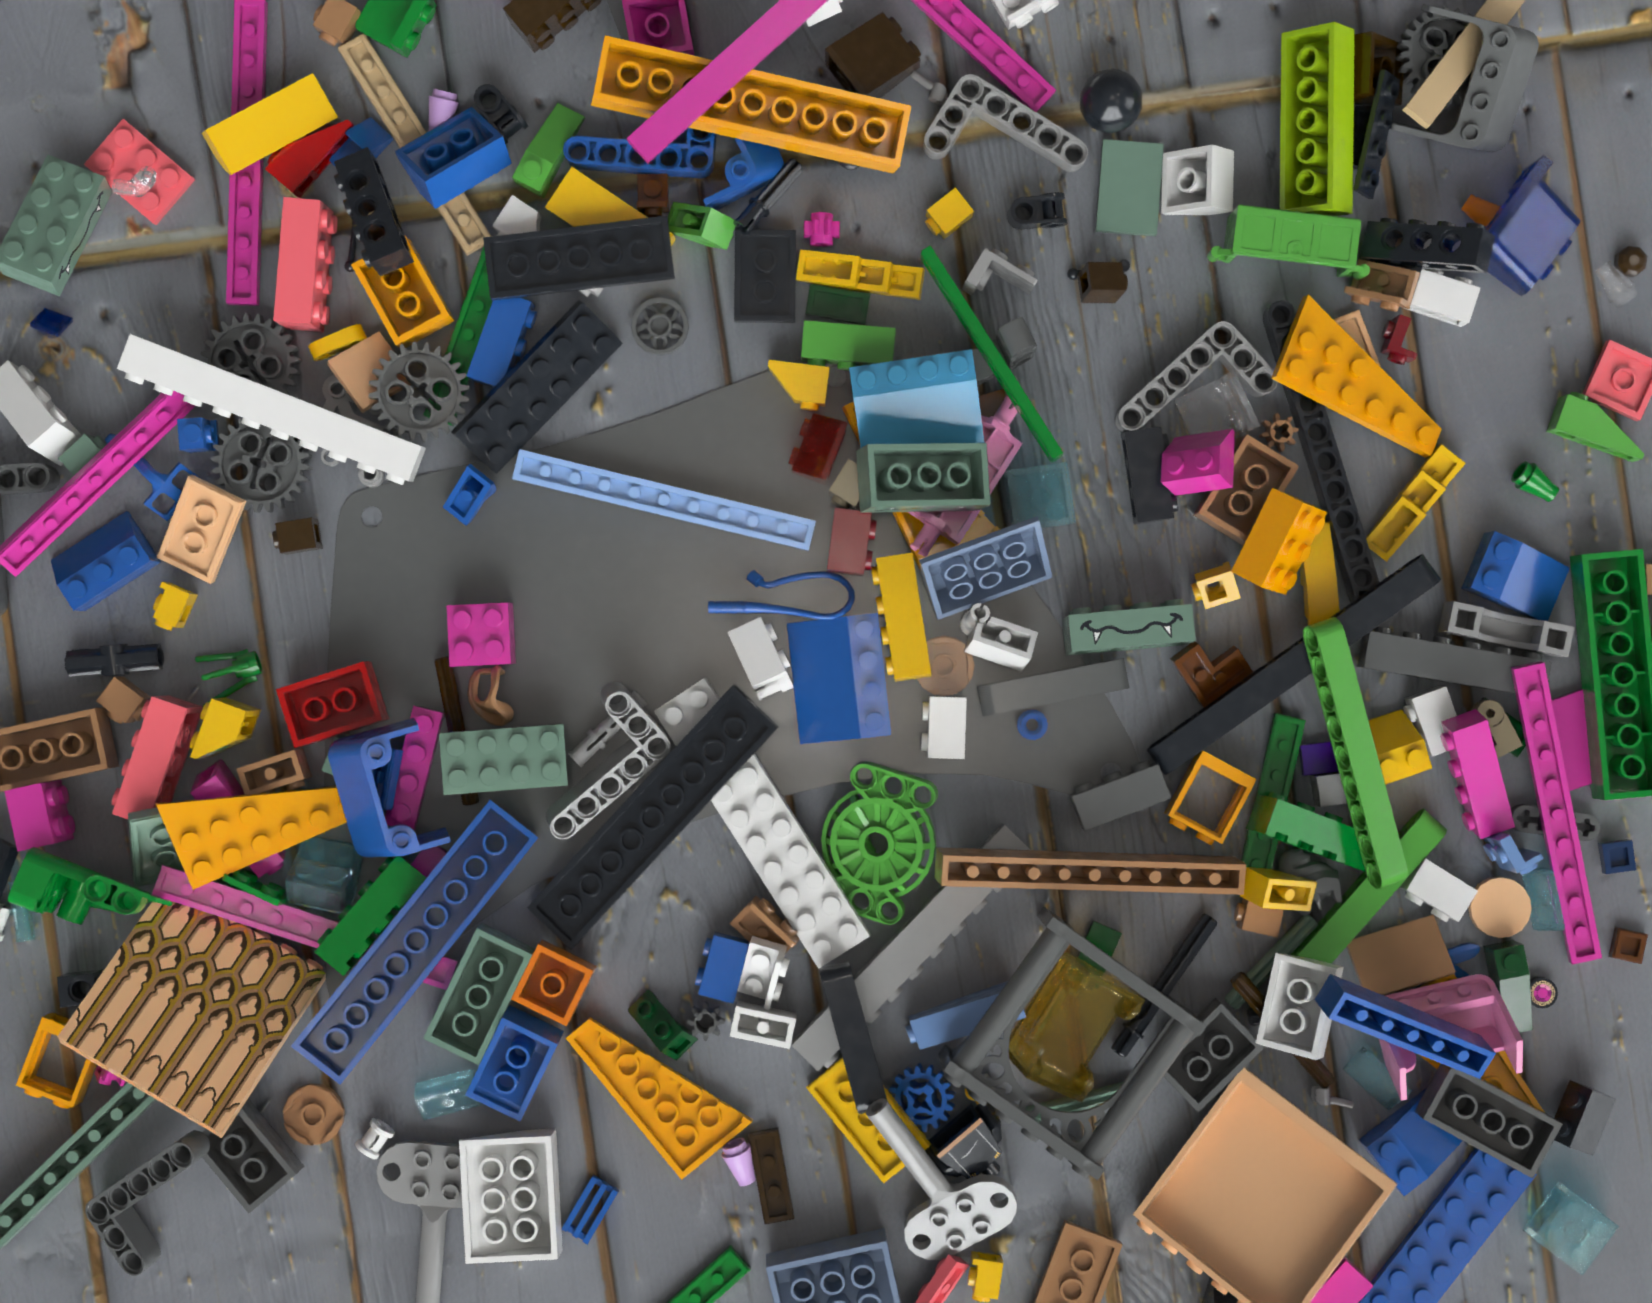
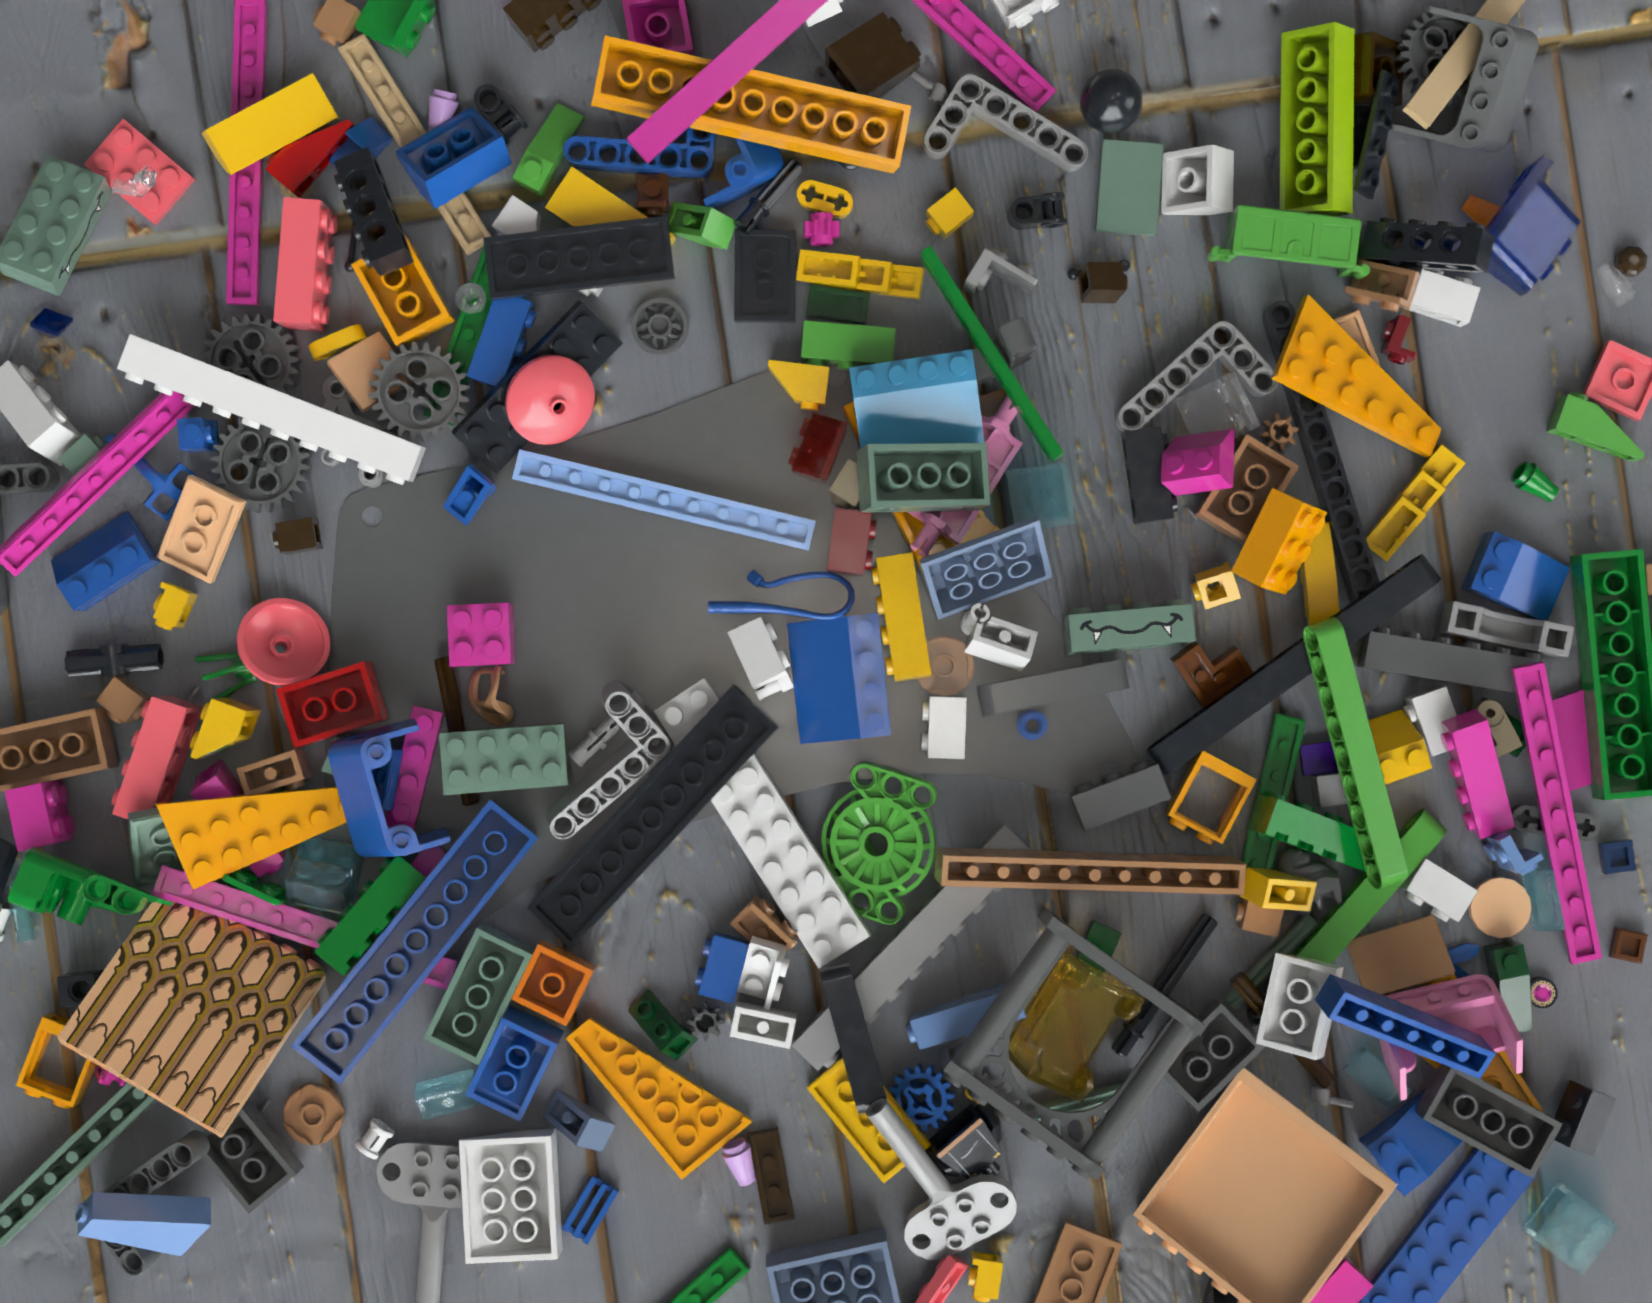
(145, 1220): none -> medium blue slope
(287, 625): none -> coral dish
(466, 294): none -> clear cone
(536, 391): none -> coral dish
(579, 1121): none -> sand blue slope
(825, 191): none -> yellow beam

